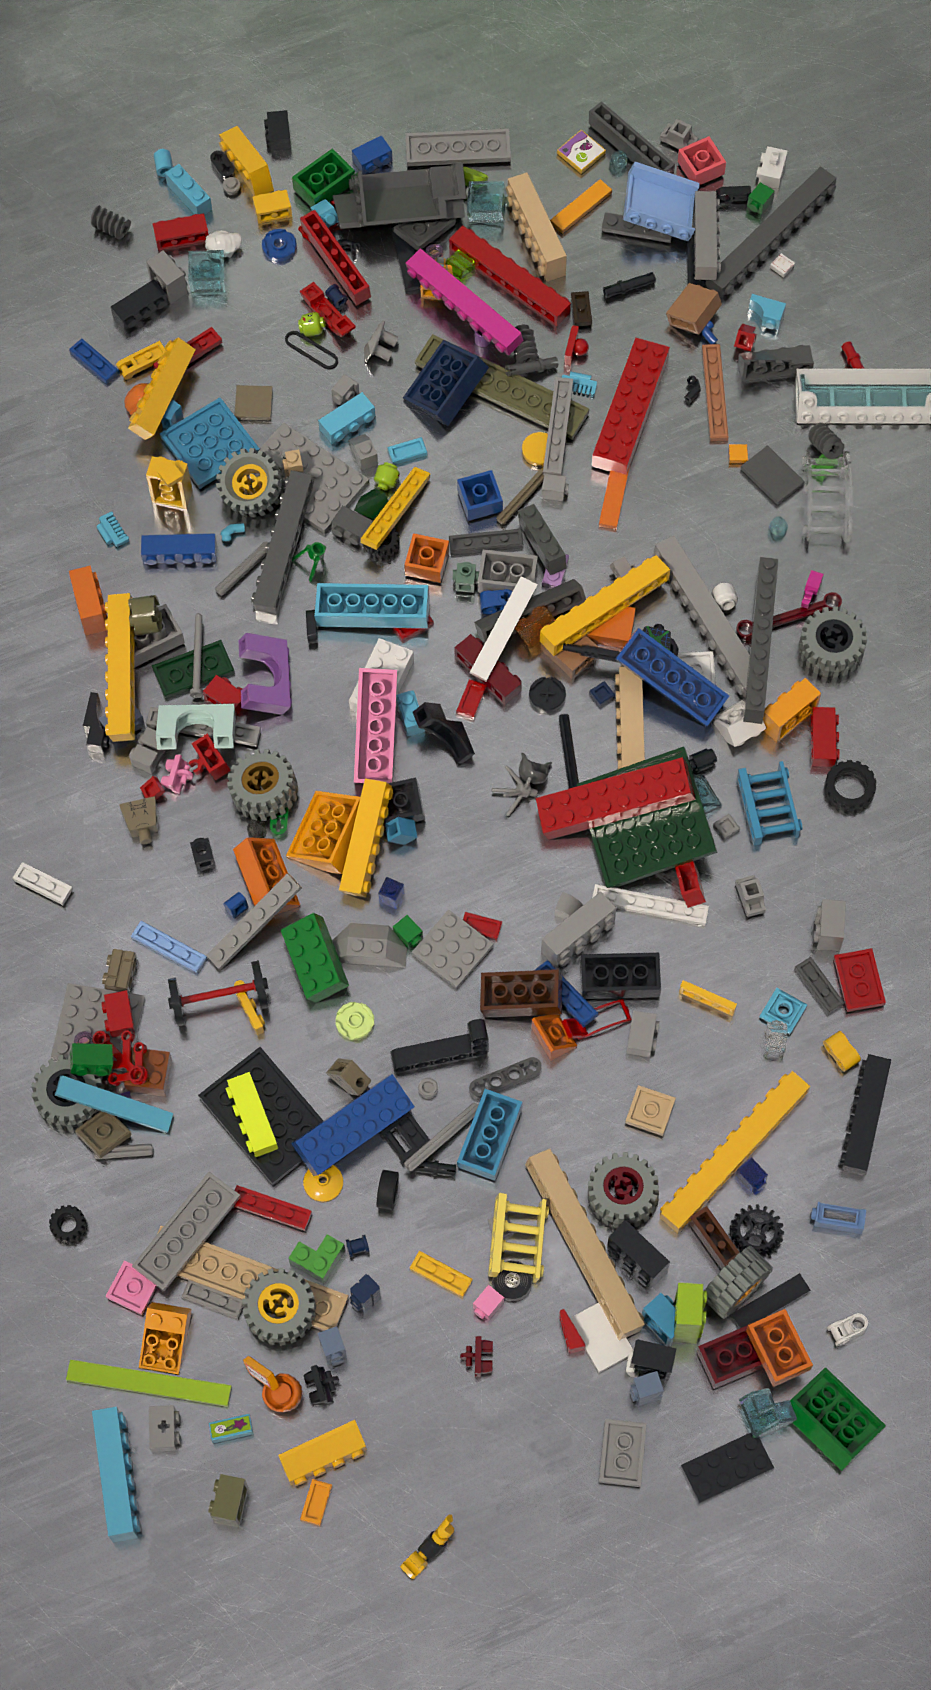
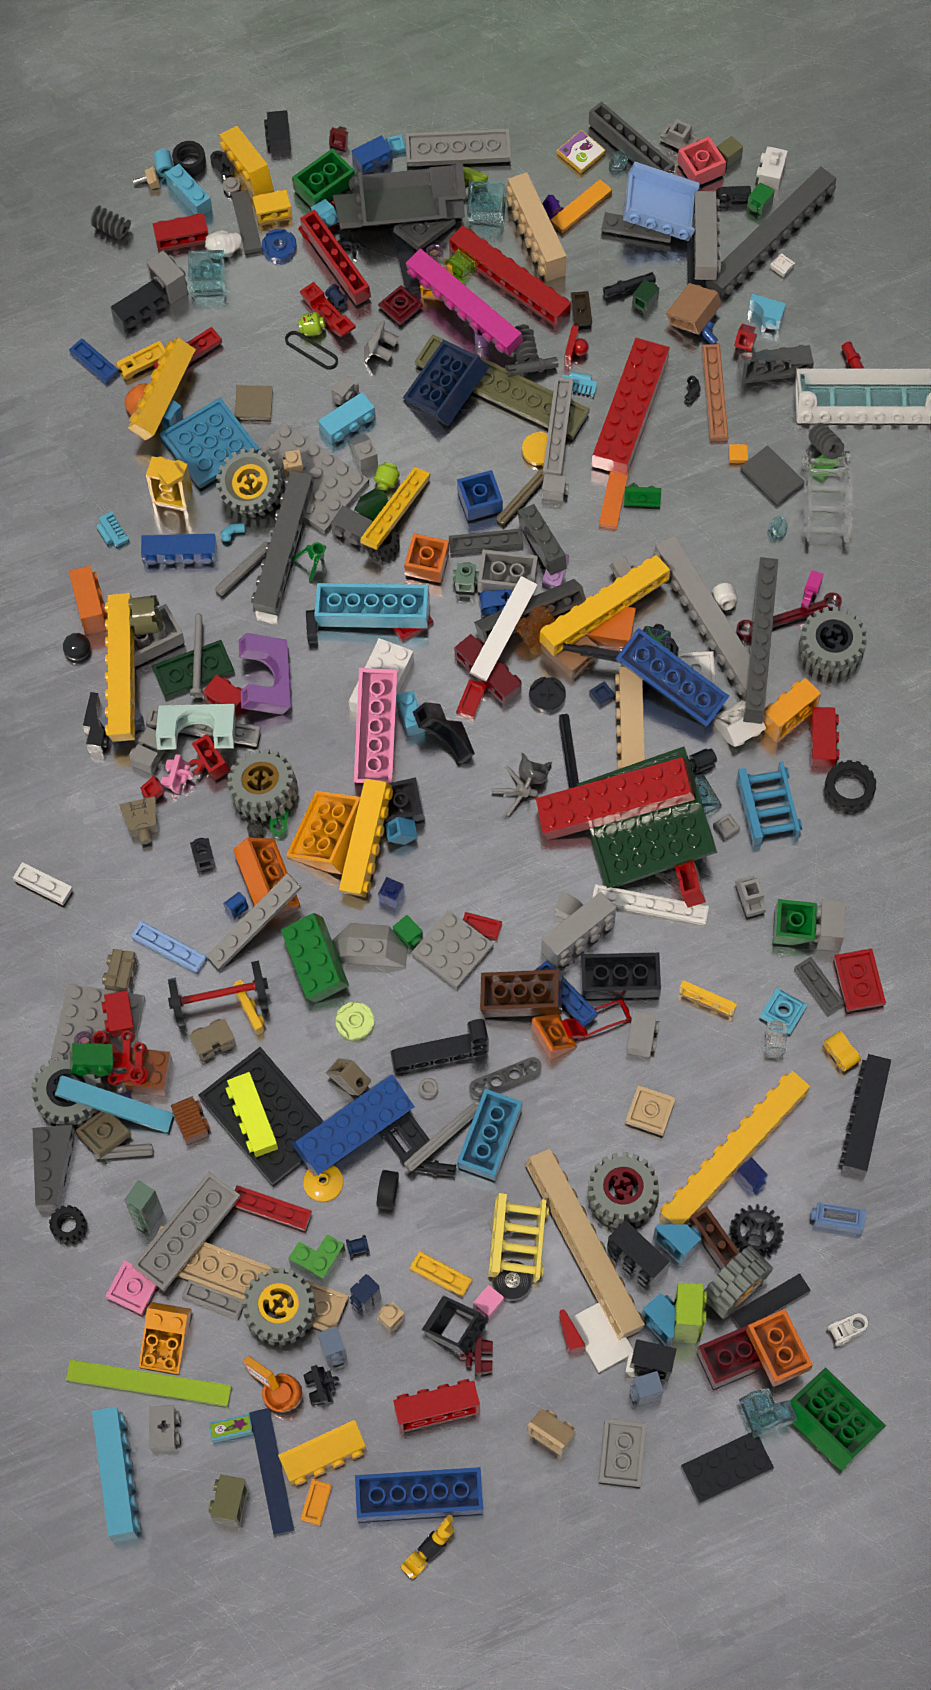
(51, 1156): none -> dark grey wedge
(76, 646): none -> black hair
(143, 1206): none -> sand green brick
(151, 177): none -> tan piece
(189, 146): none -> black tyre
(189, 1120): none -> dark orange brick
(211, 1038): none -> dark tan brick
(246, 221): none -> dark grey tile
(271, 1472): none -> dark blue tile
(338, 137): none -> dark red tile
(391, 1316): none -> tan brick
(396, 144): none -> medium azure tile
(400, 313): none -> dark red piece
(407, 451): medium azure tile -> none
(418, 1494): none -> blue brick
(436, 1405): none -> red brick
(446, 1309): none -> black window
(551, 206): none -> dark purple tile
(551, 1431): none -> tan slope
(642, 496): none -> green tile
(645, 295): none -> dark green brick
(678, 1240): none -> dark azure slope
(730, 150): none -> olive brick
(794, 922): none -> green slope

